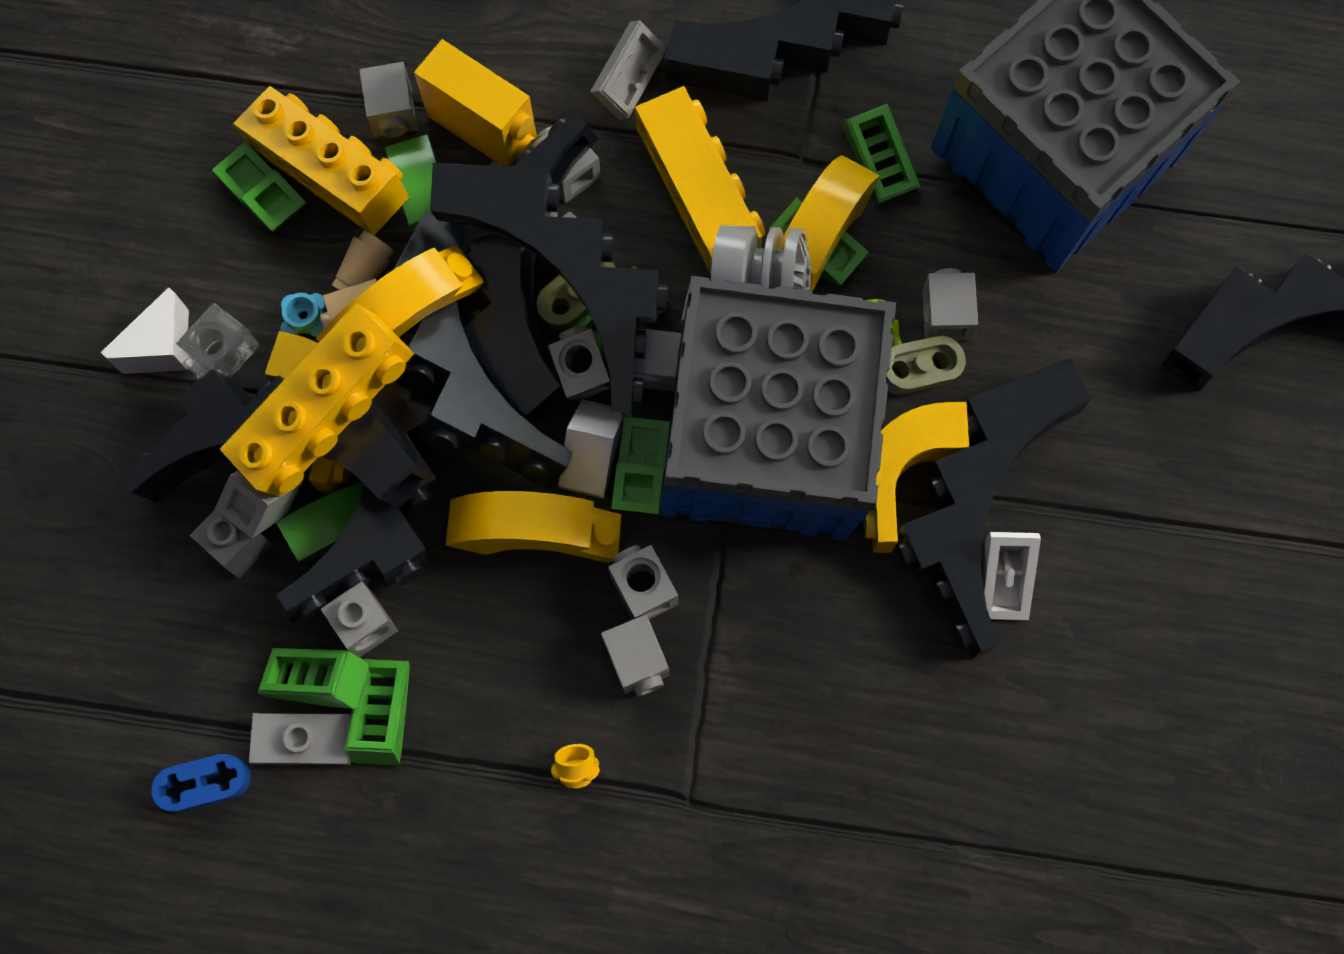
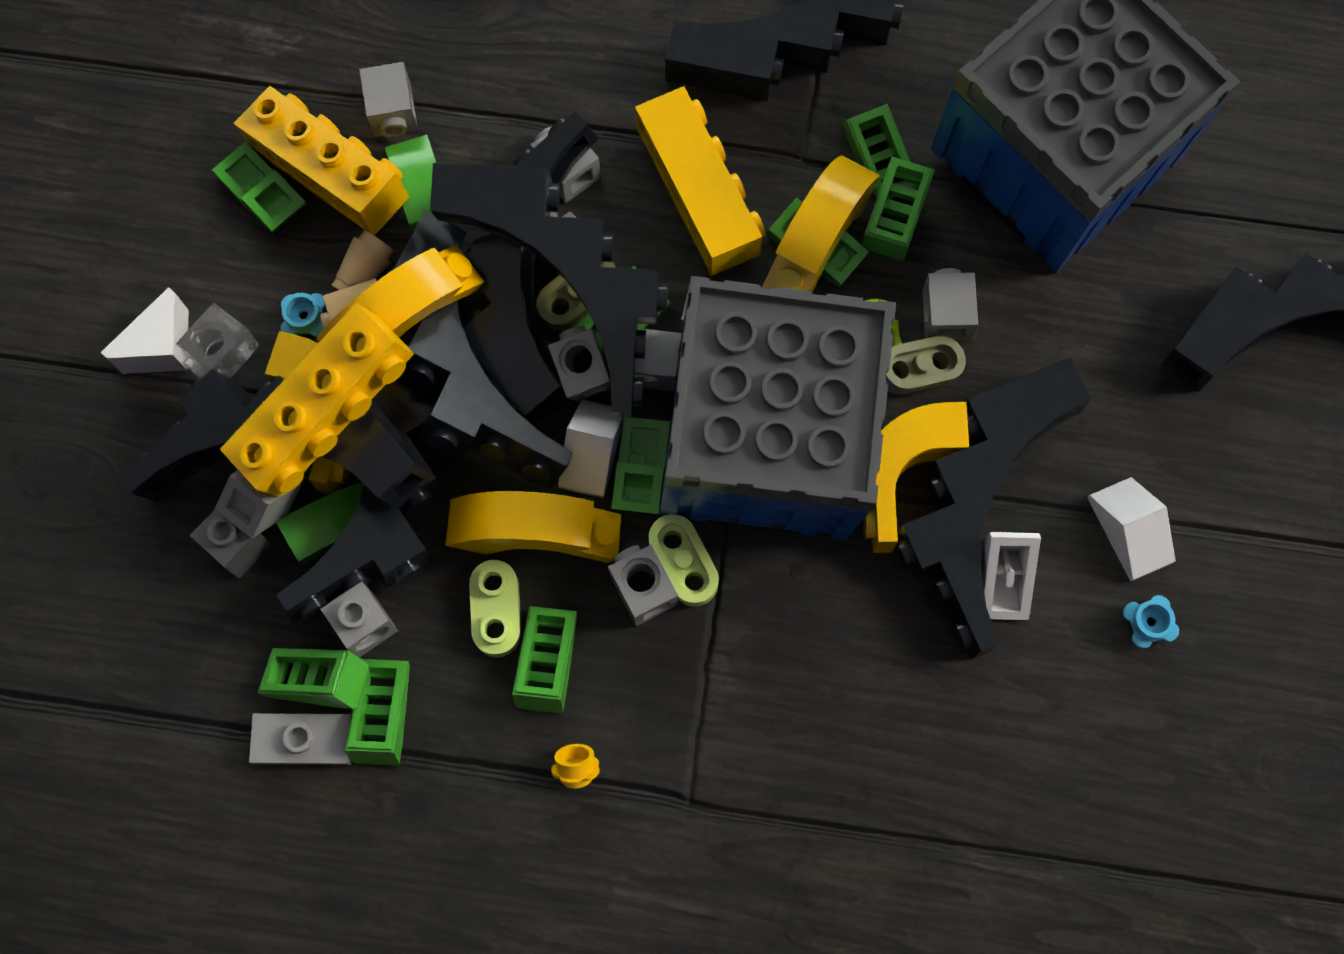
(198, 772): blue beam -> none
(476, 104): yellow brick -> none
(495, 607): none -> yellowish green plate
(540, 698): none -> bright green slope
(629, 70): light grey plate -> none
(636, 656): light grey brick -> none
(686, 560): none -> yellowish green plate
(741, 259): light grey wheel -> none
(887, 235): none -> bright green slope
(1135, 527): none -> white slope
(1161, 612): none -> medium azure plate

